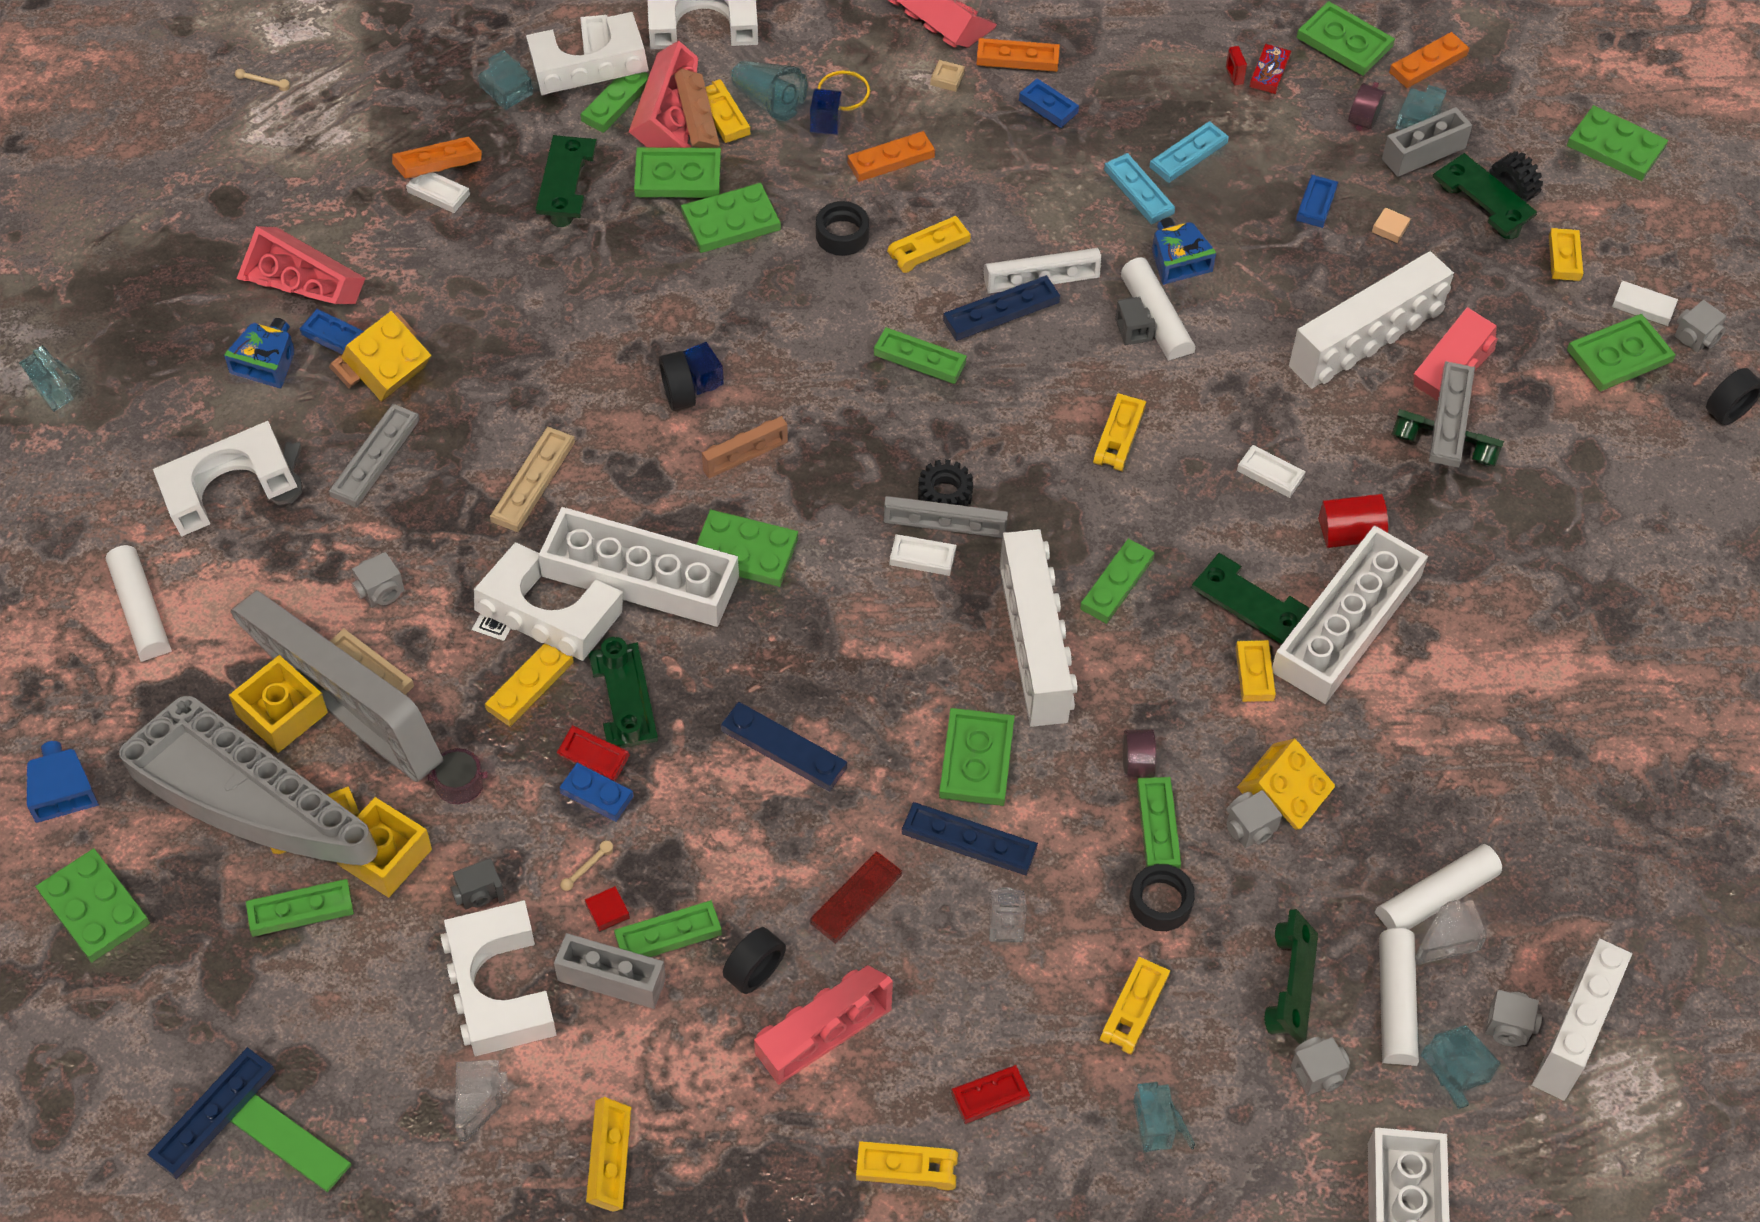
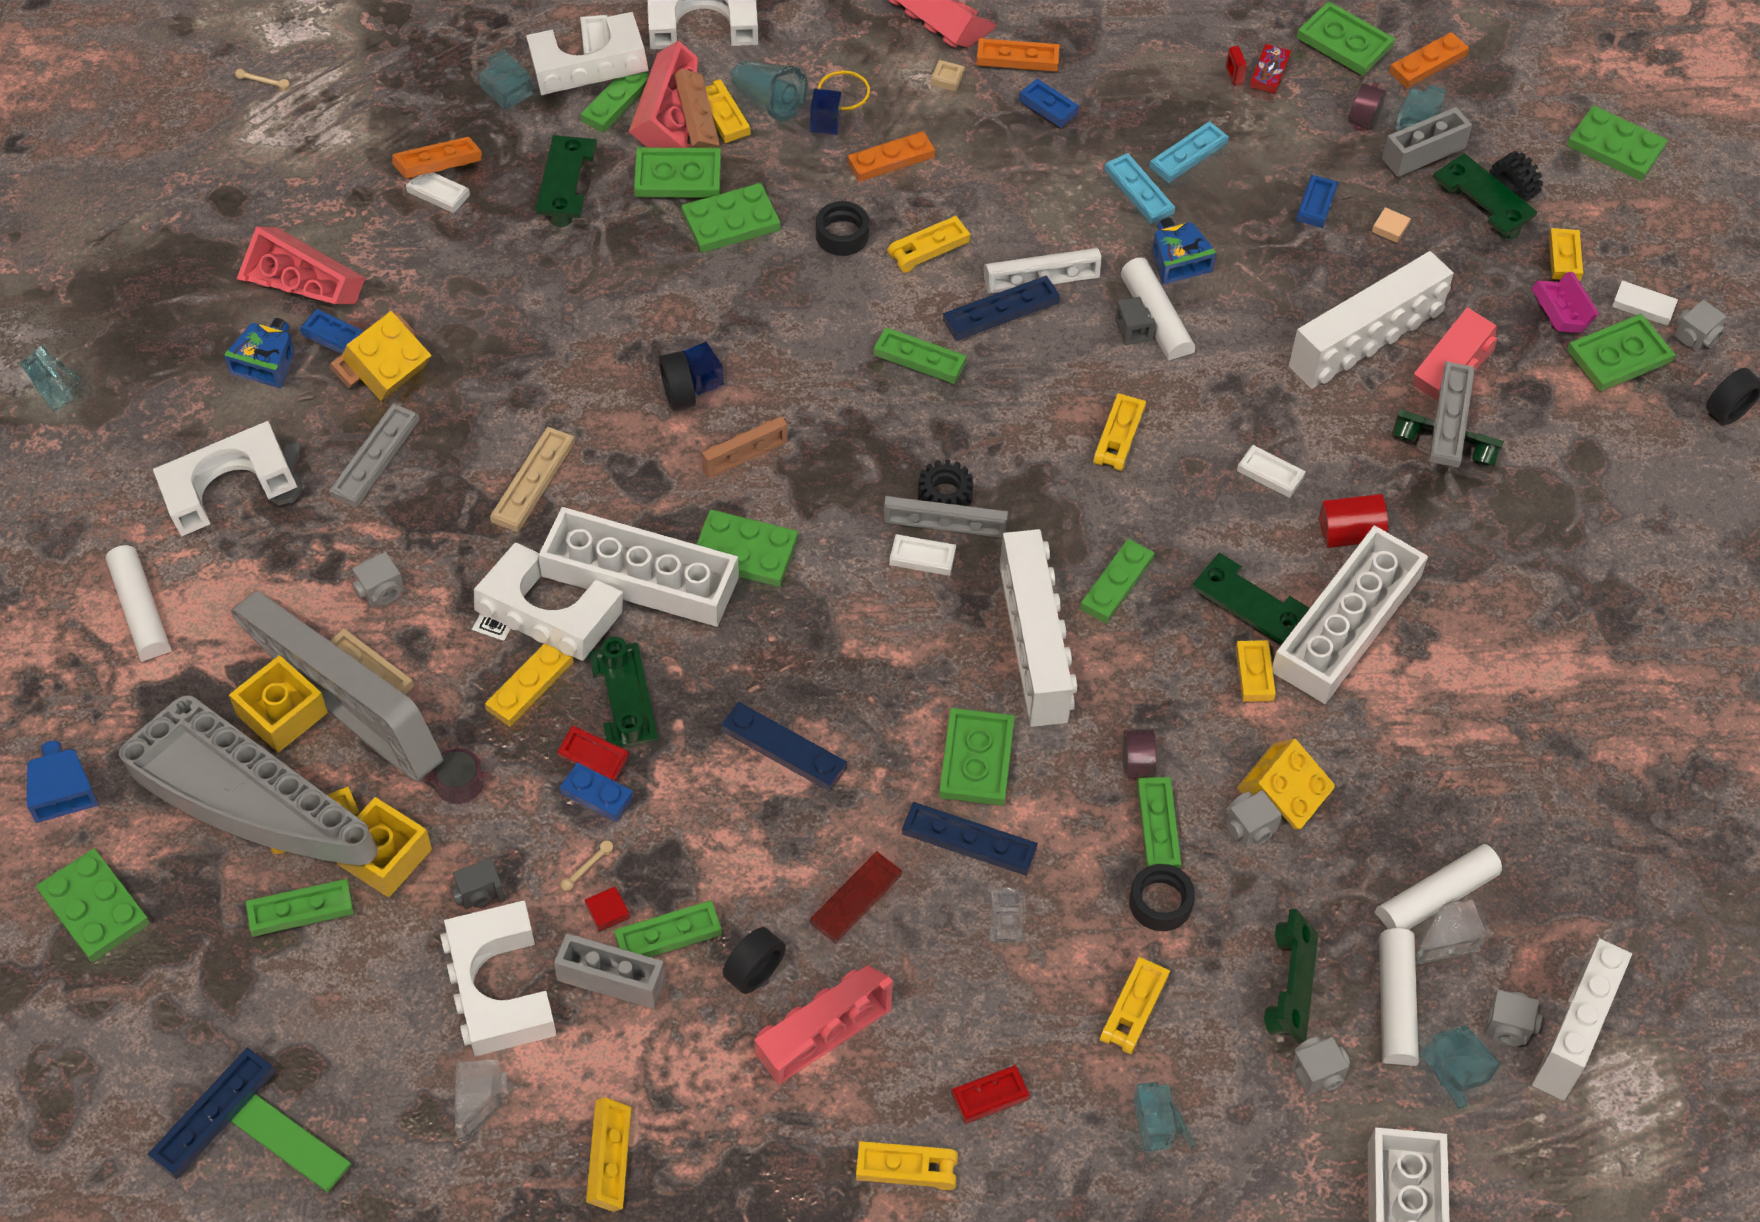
(1566, 303): none -> dark pink bracket

